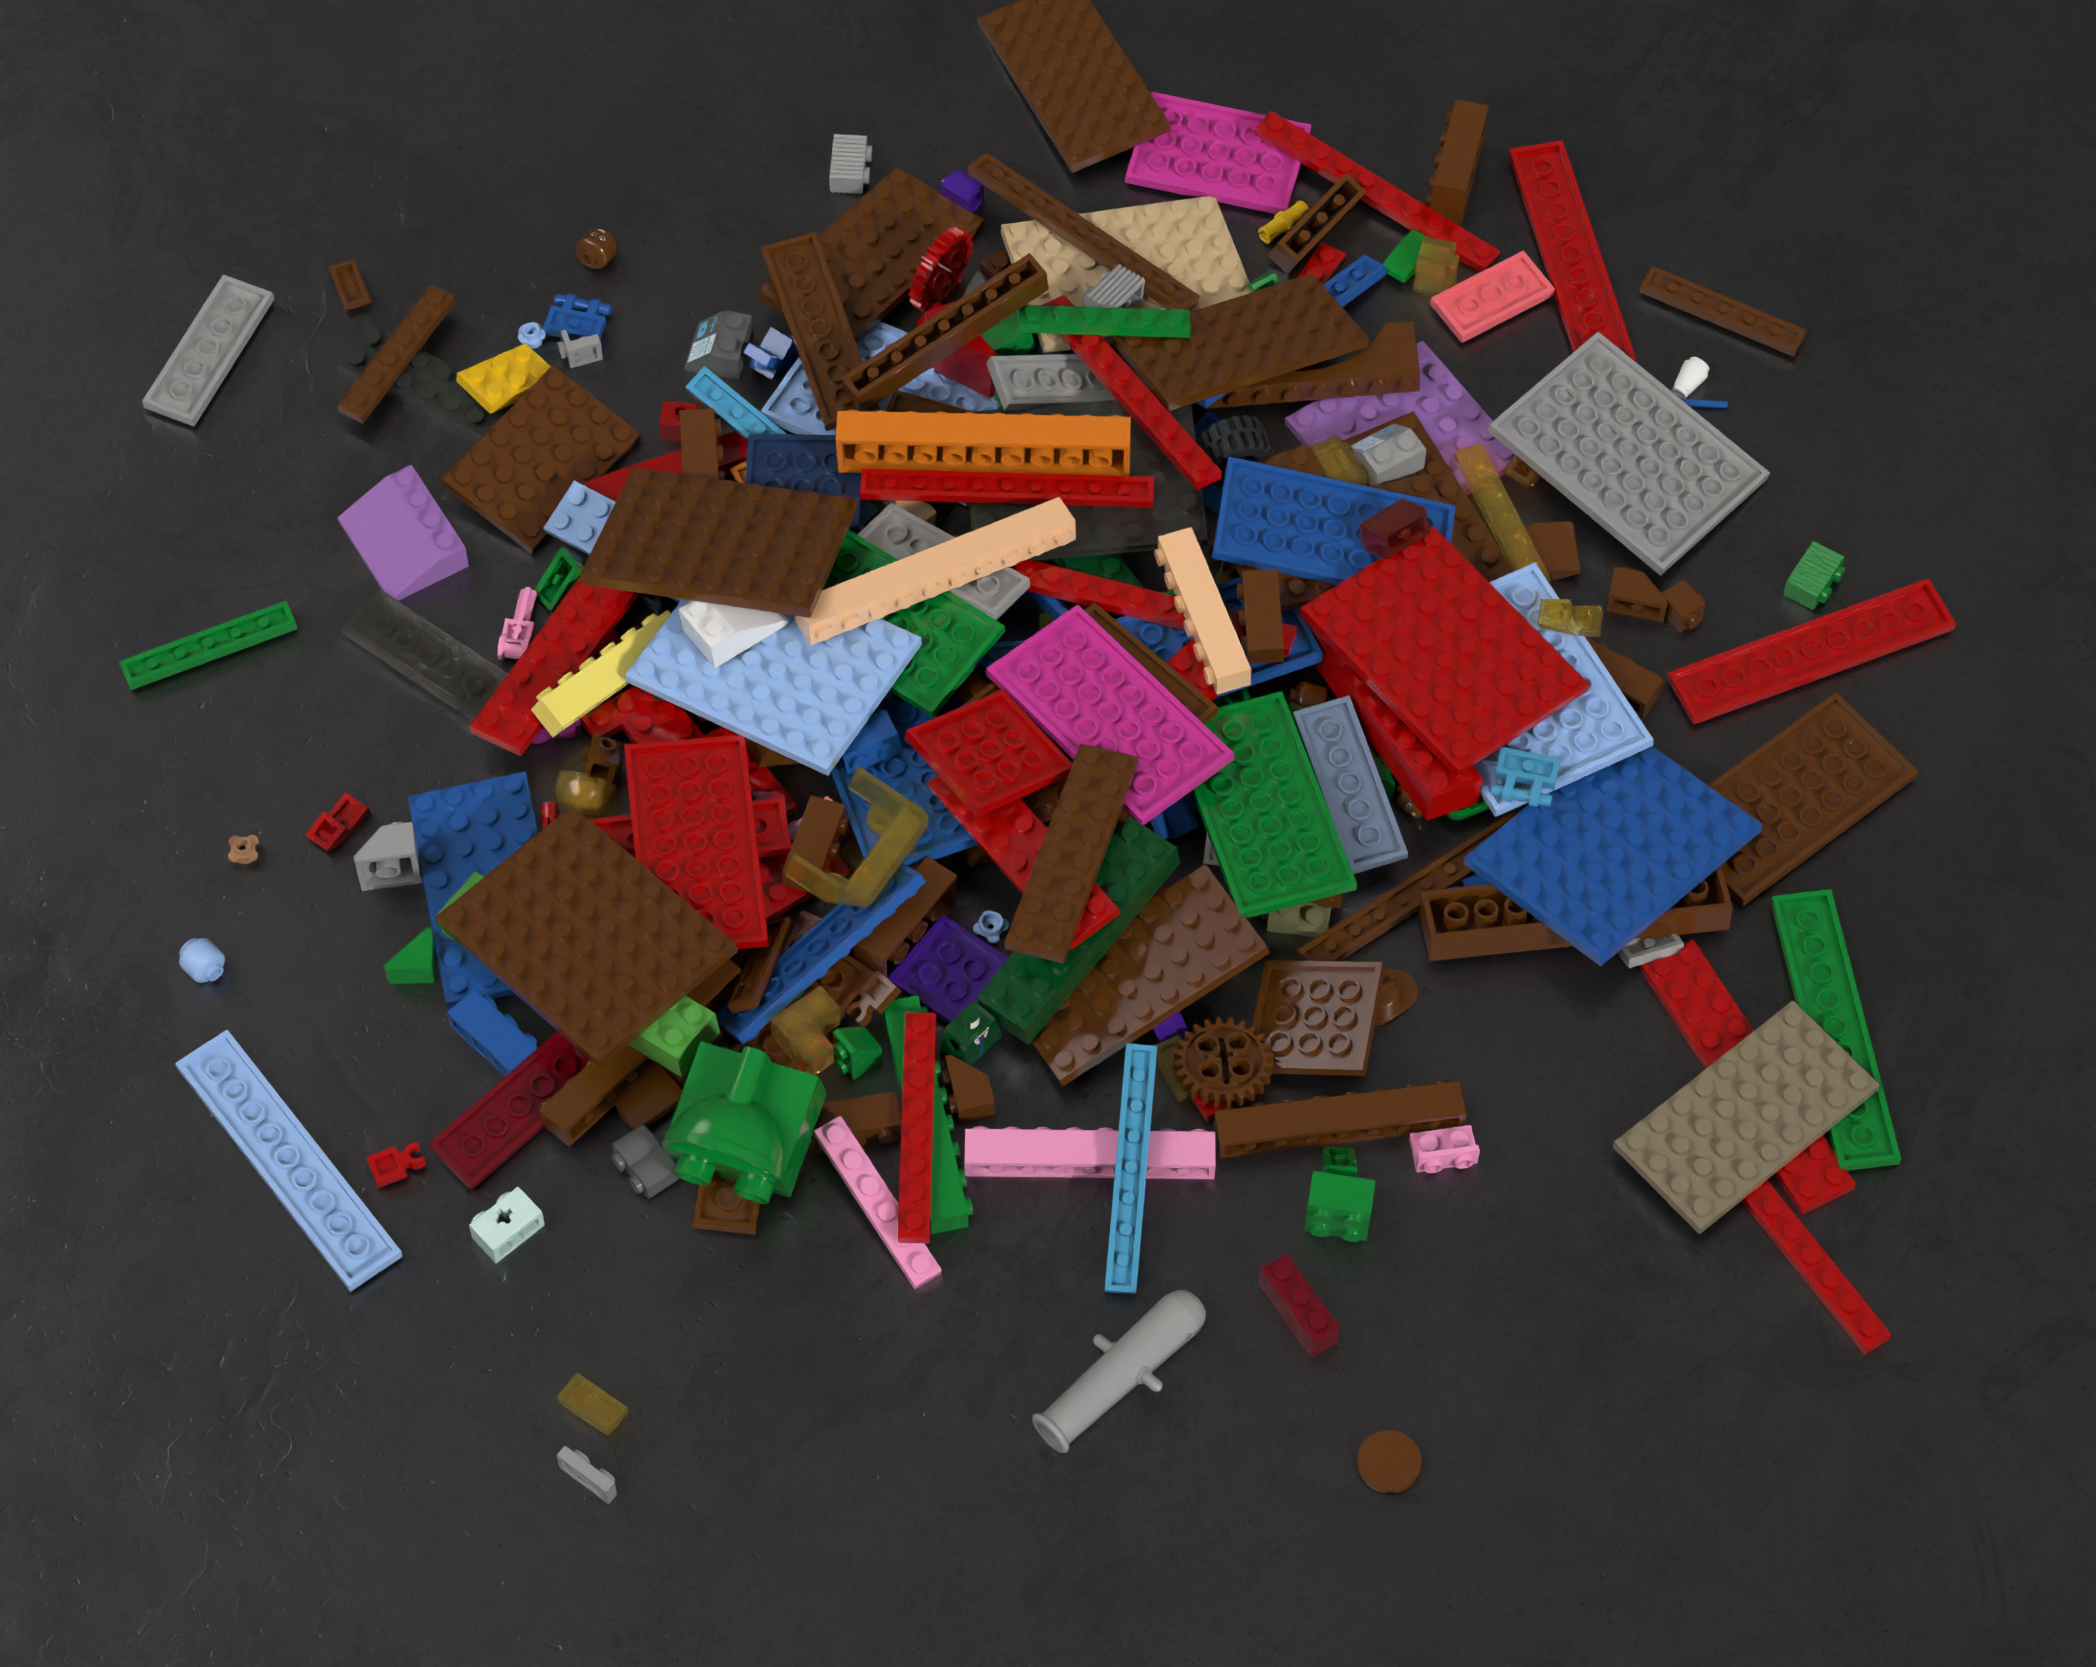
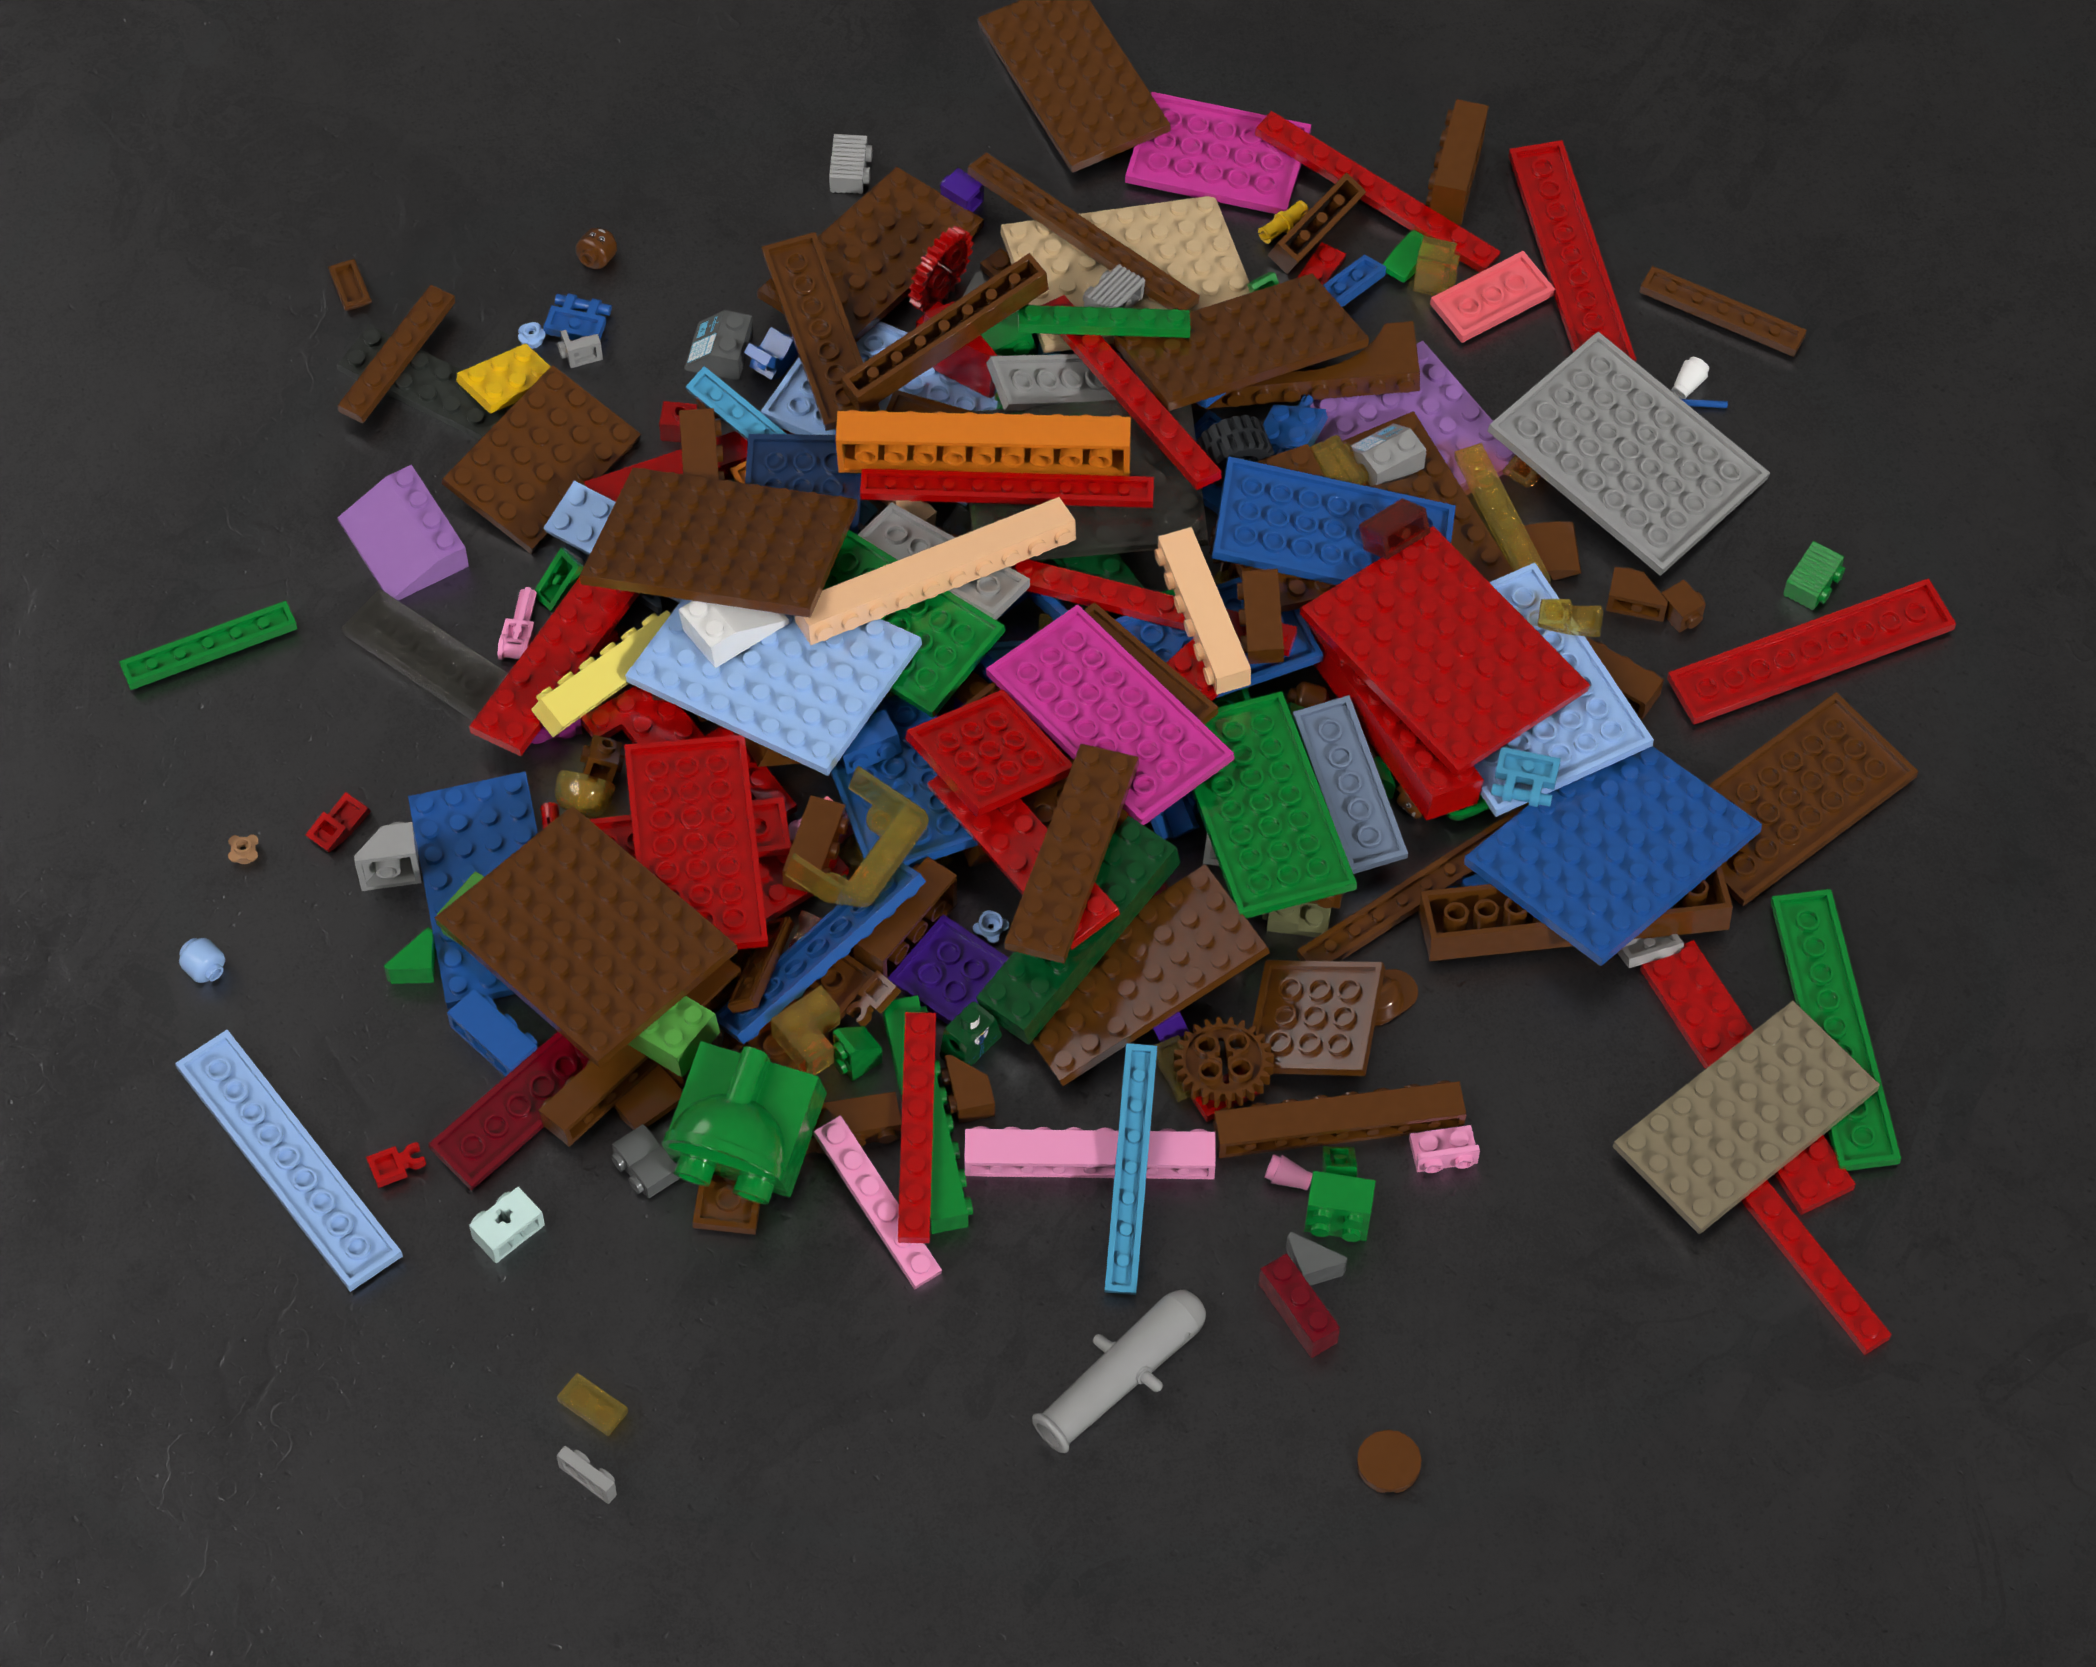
(208, 350): light grey plate -> none
(1287, 1173): none -> bright pink cone
(1294, 425): none -> blue plate
(1315, 1261): none -> dark grey slope

